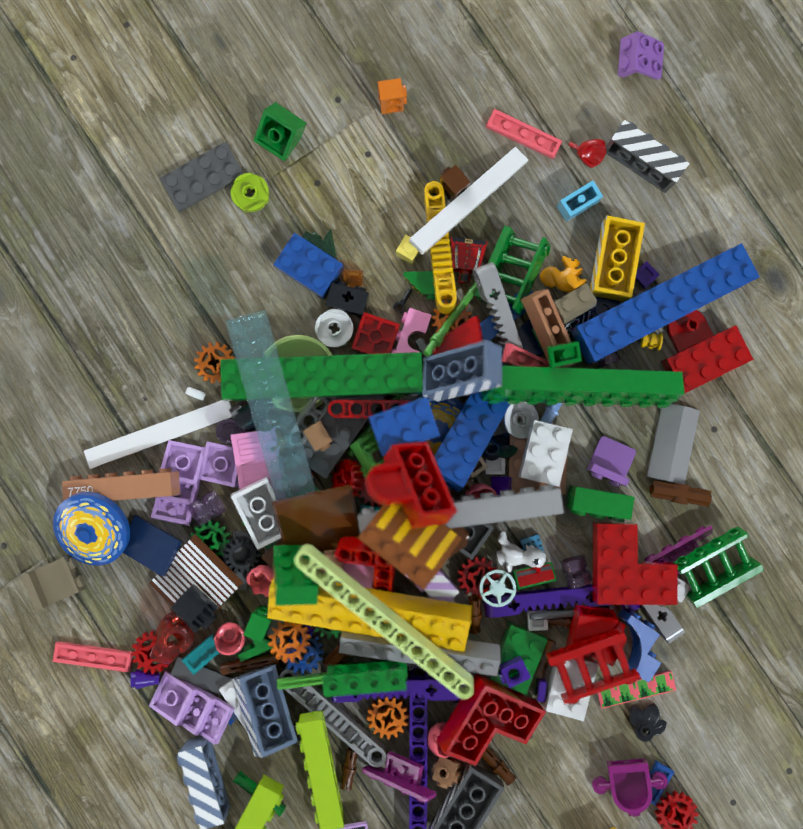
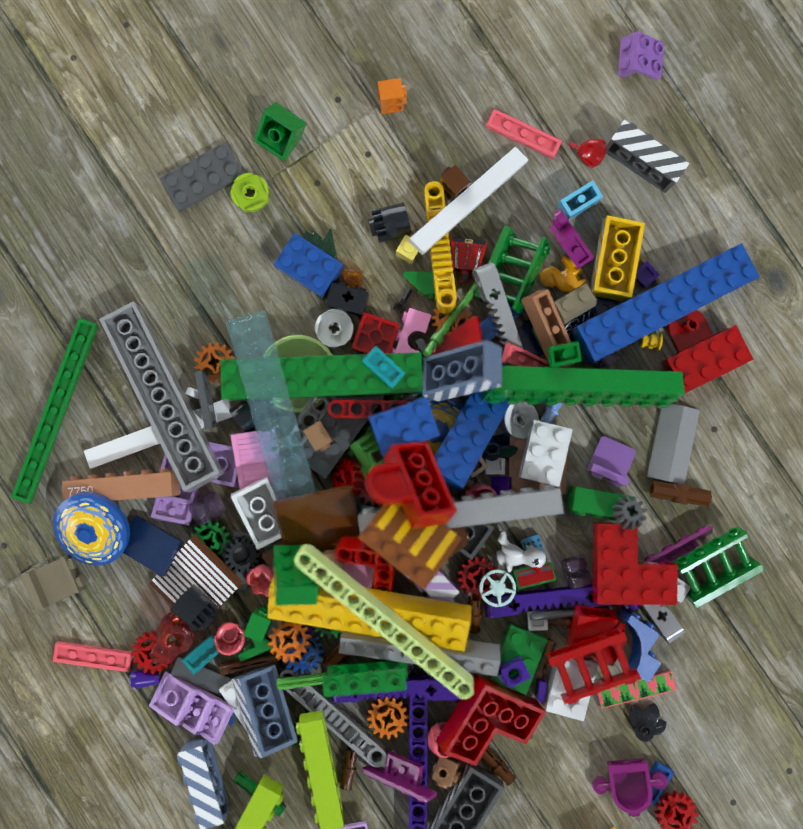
(54, 411): none -> green plate
(161, 397): none -> light grey brick
(205, 399): none -> dark grey tile
(225, 429): clear purple wheel -> none
(383, 367): none -> teal plate
(390, 222): none -> black gear
(570, 240): none -> magenta piece
(635, 511): none -> dark grey gear

